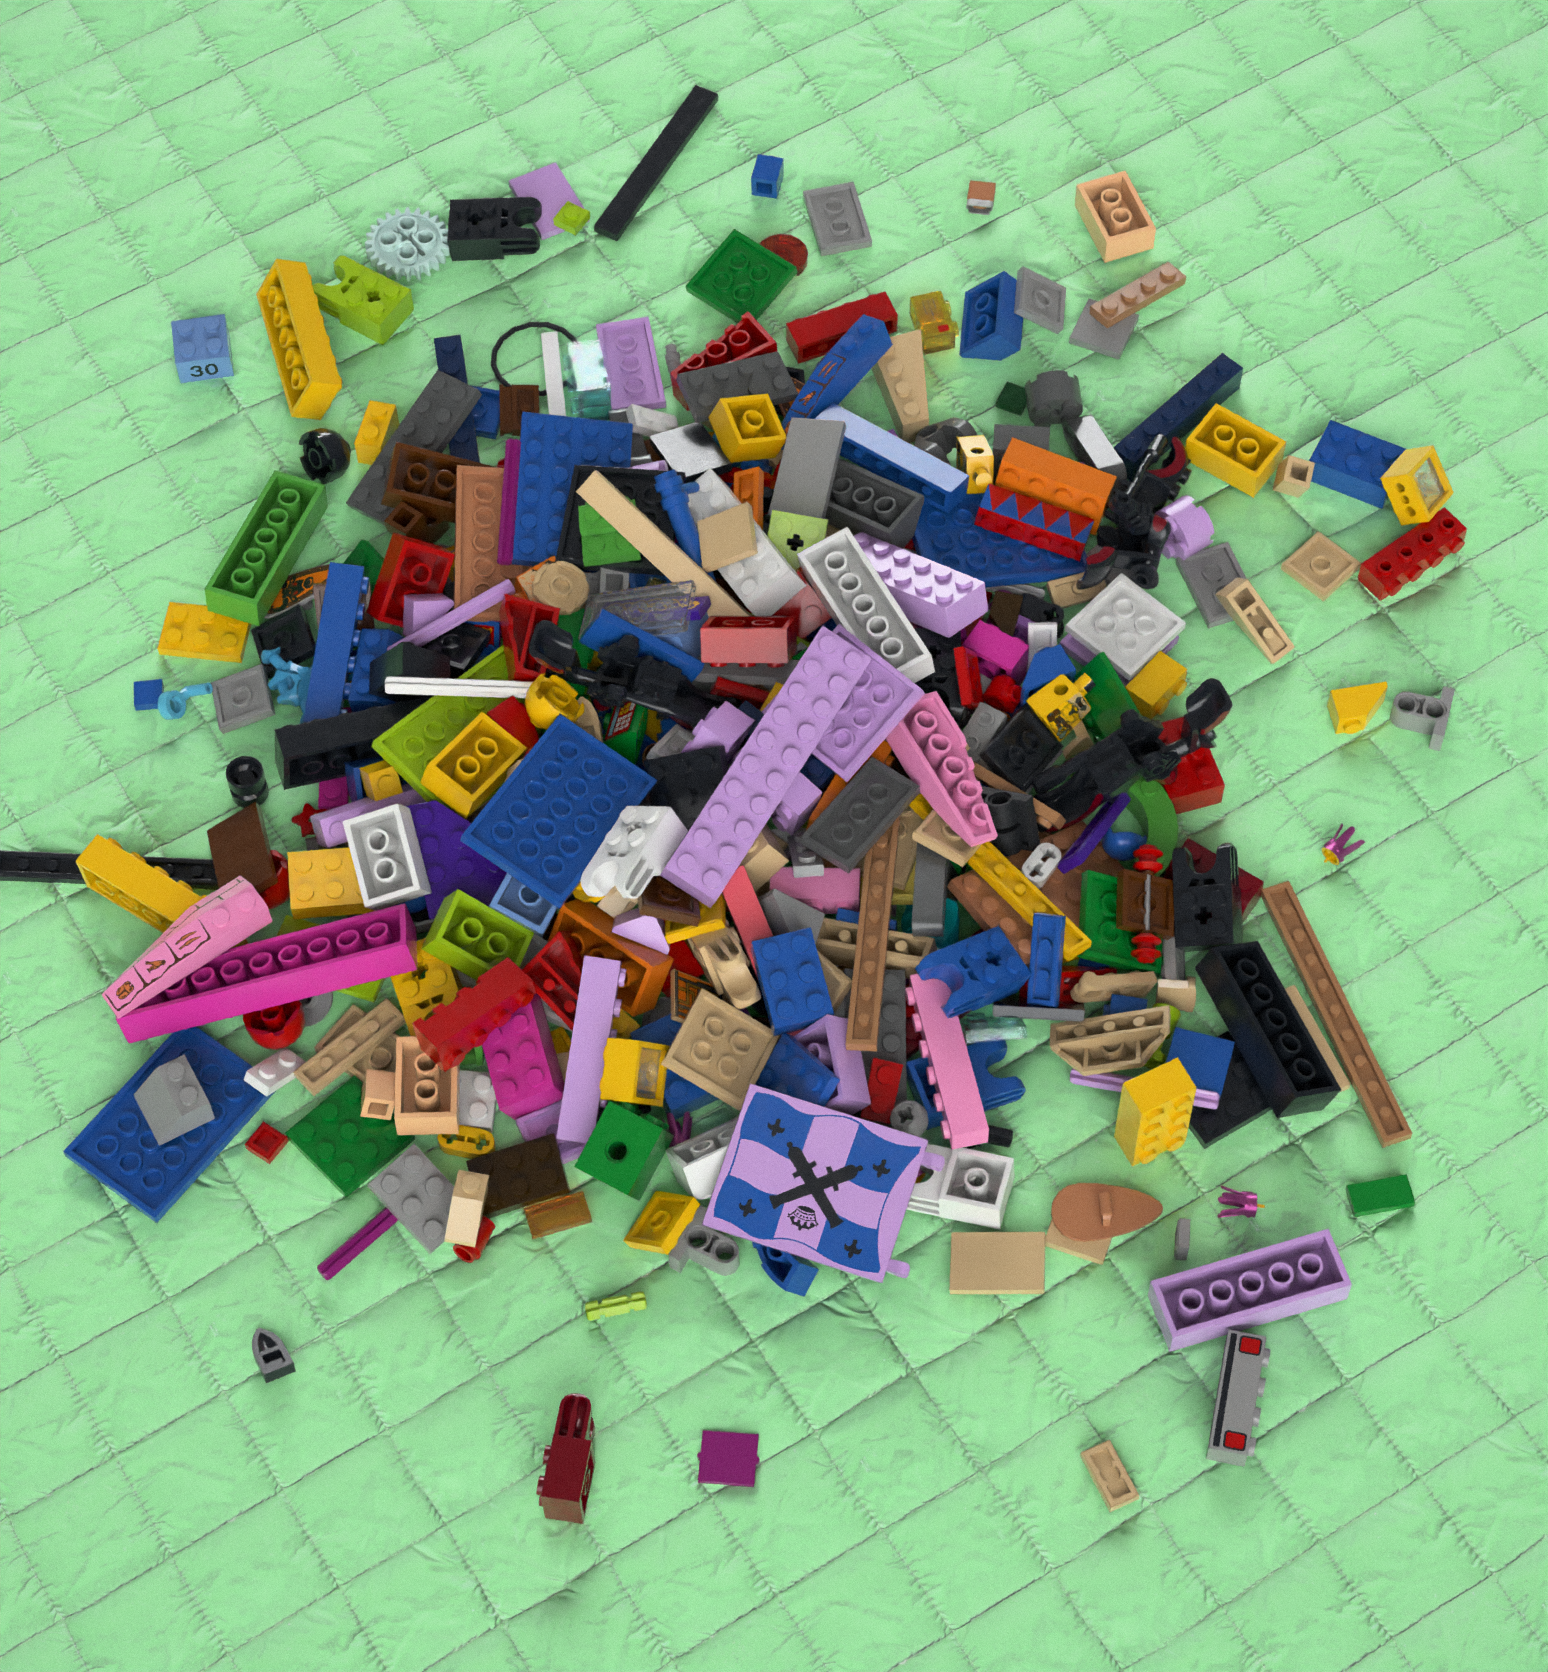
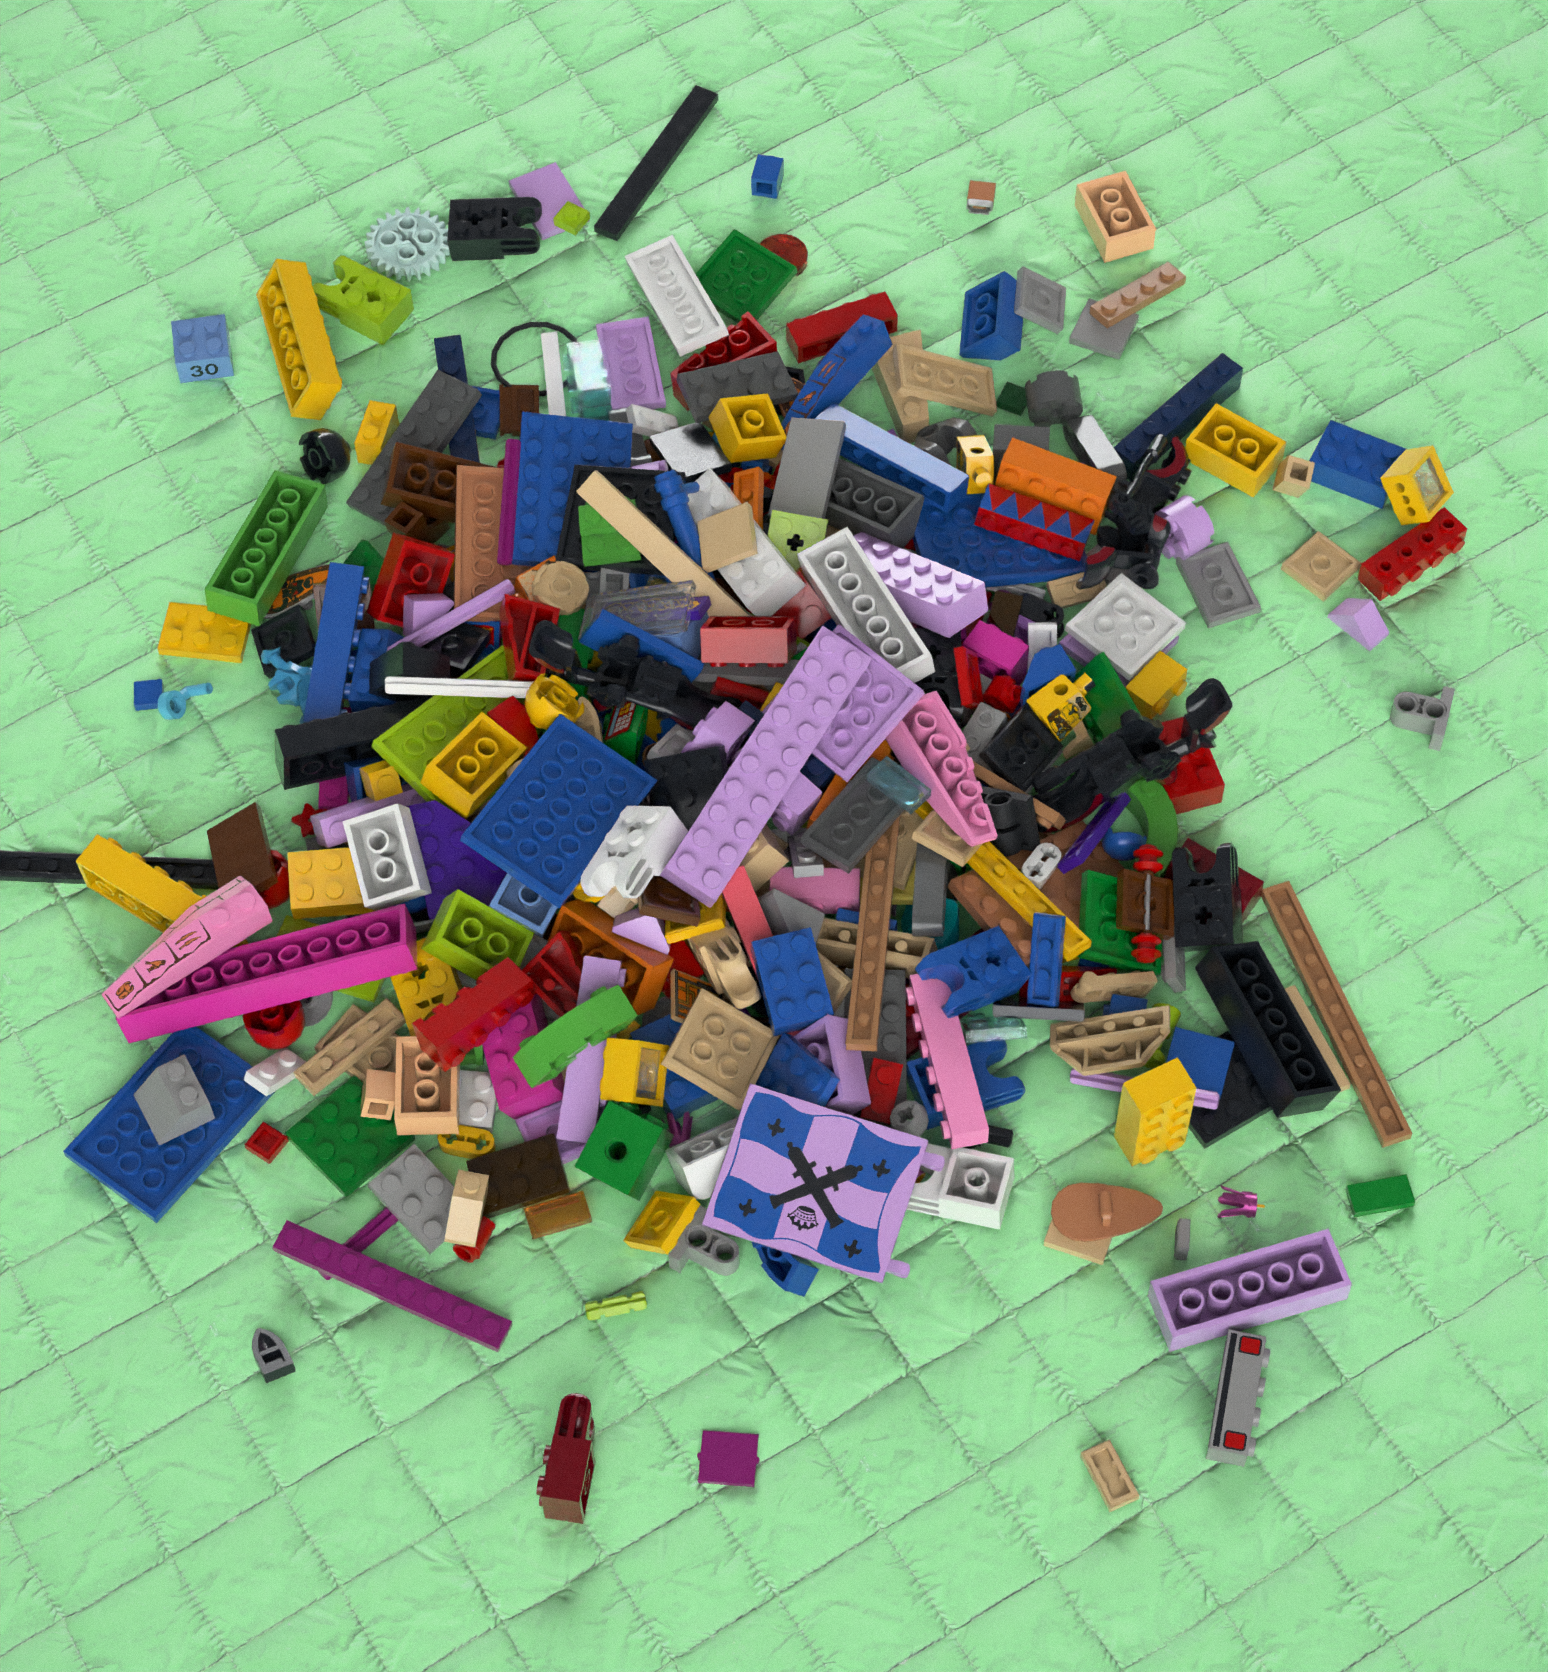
(242, 698): light grey tile -> none
(247, 781): black wheel -> none
(392, 1286): none -> magenta plate
(558, 1044): none -> bright green brick
(672, 357): light grey animal -> none
(676, 295): none -> white plate
(837, 219): light grey tile -> none
(898, 785): none -> clear light blue plate
(933, 317): clear yellow brick -> none
(944, 380): none -> tan tile
(997, 1263): tan tile -> none
(1177, 993): tan tile -> none
(1255, 619): tan slope -> none
(1334, 850): flat silver piece -> none
(1355, 706): yellow slope -> none
(1360, 621): none -> lavender slope

